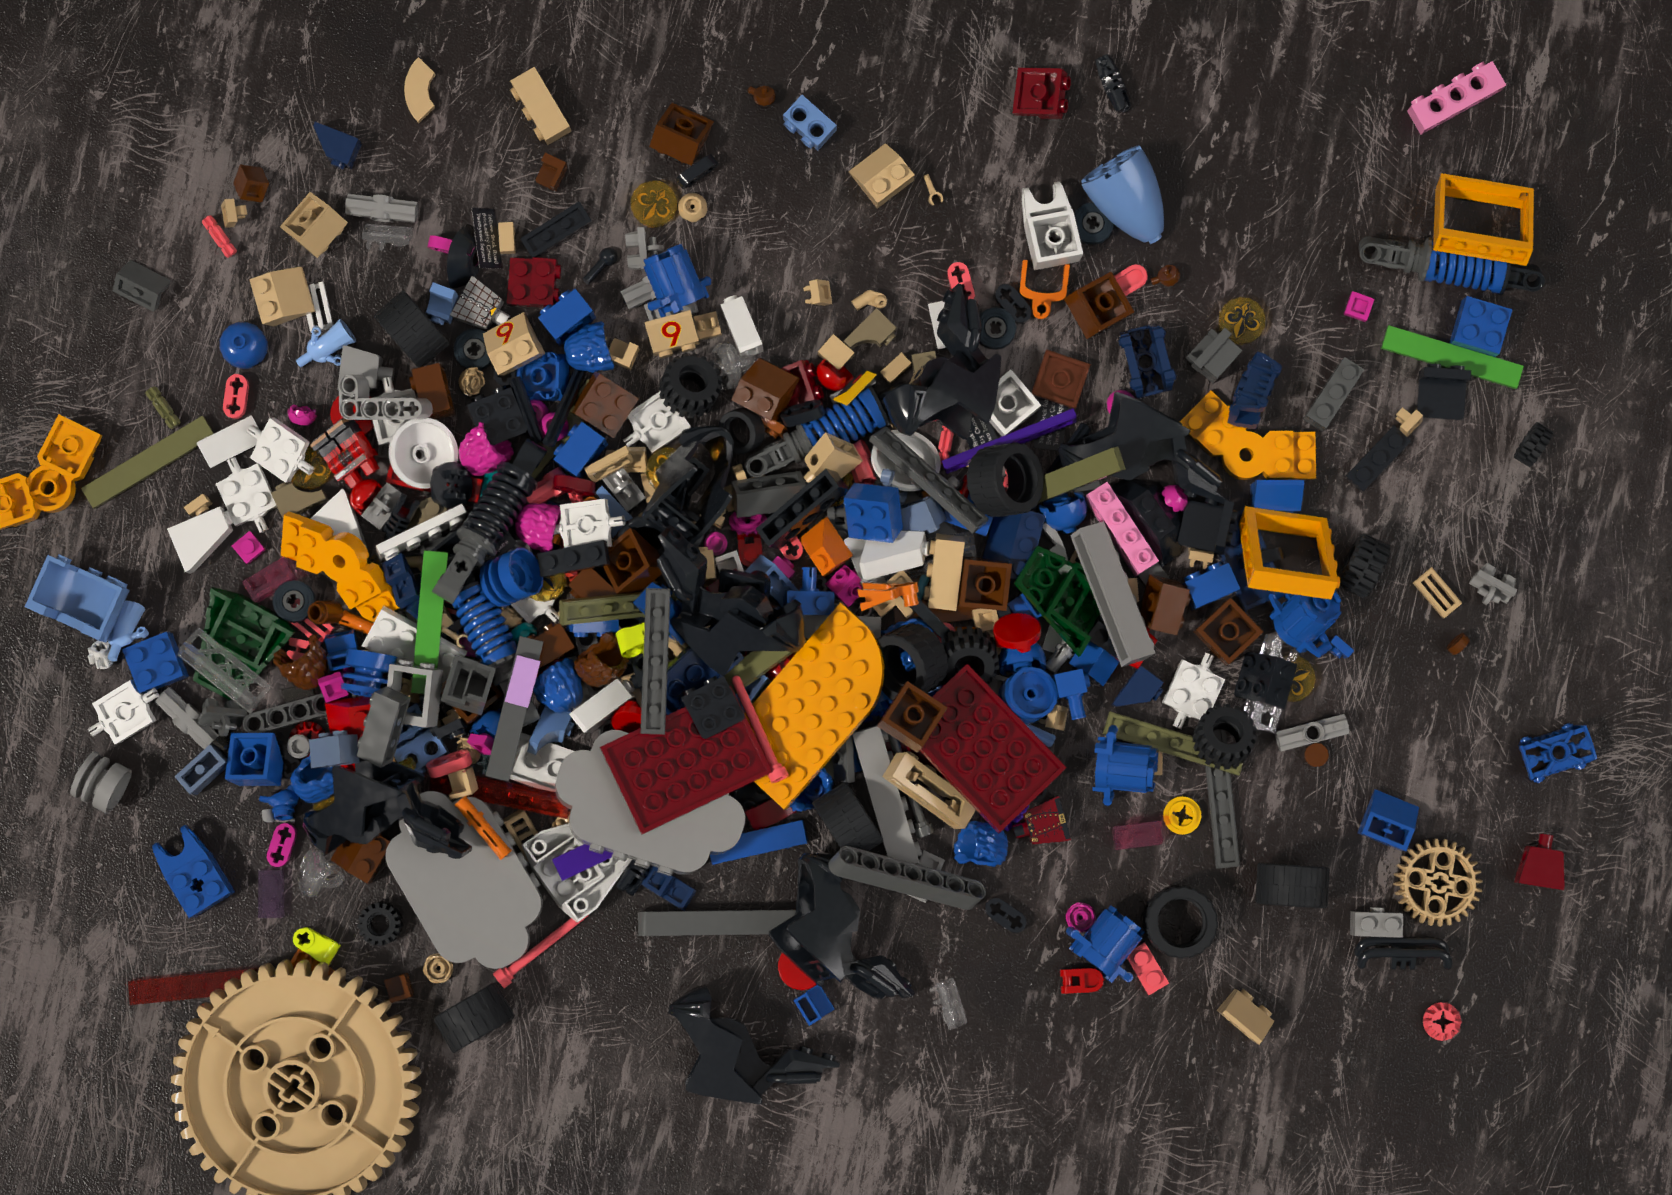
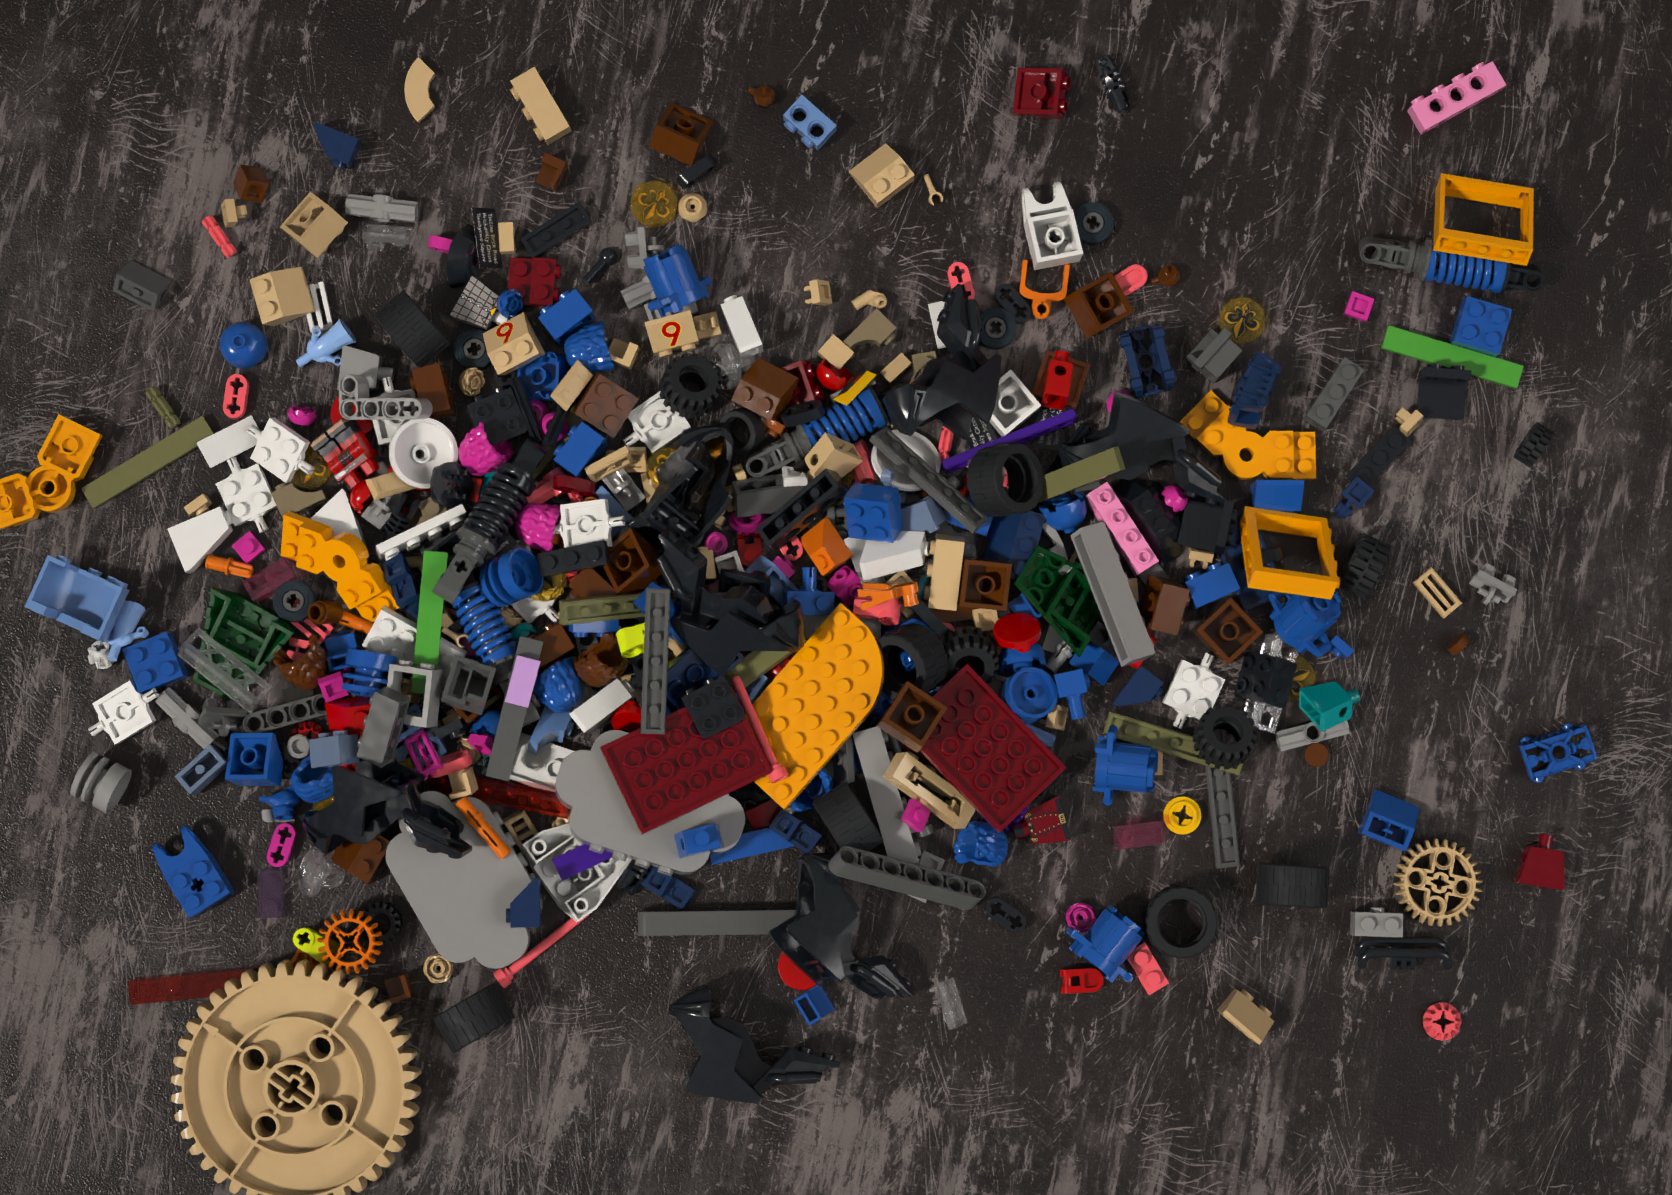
(229, 566): none -> orange axle
(363, 925): none -> orange gear
(386, 485): none -> tan tile
(430, 768): none -> dark pink tile
(441, 304): medium blue arch -> none
(509, 303): none -> blue plate
(526, 907): none -> dark blue slope
(571, 385): none -> tan tile
(699, 840): none -> blue torso
(792, 477): none -> white tile
(795, 832): none -> dark blue slope
(886, 612): none -> coral piece
(915, 815): none -> dark pink plate
(1057, 381): none -> red torso
(1128, 194): medium blue cylinder -> none
(1327, 704): none -> teal torso
(1357, 493): none -> dark blue plate

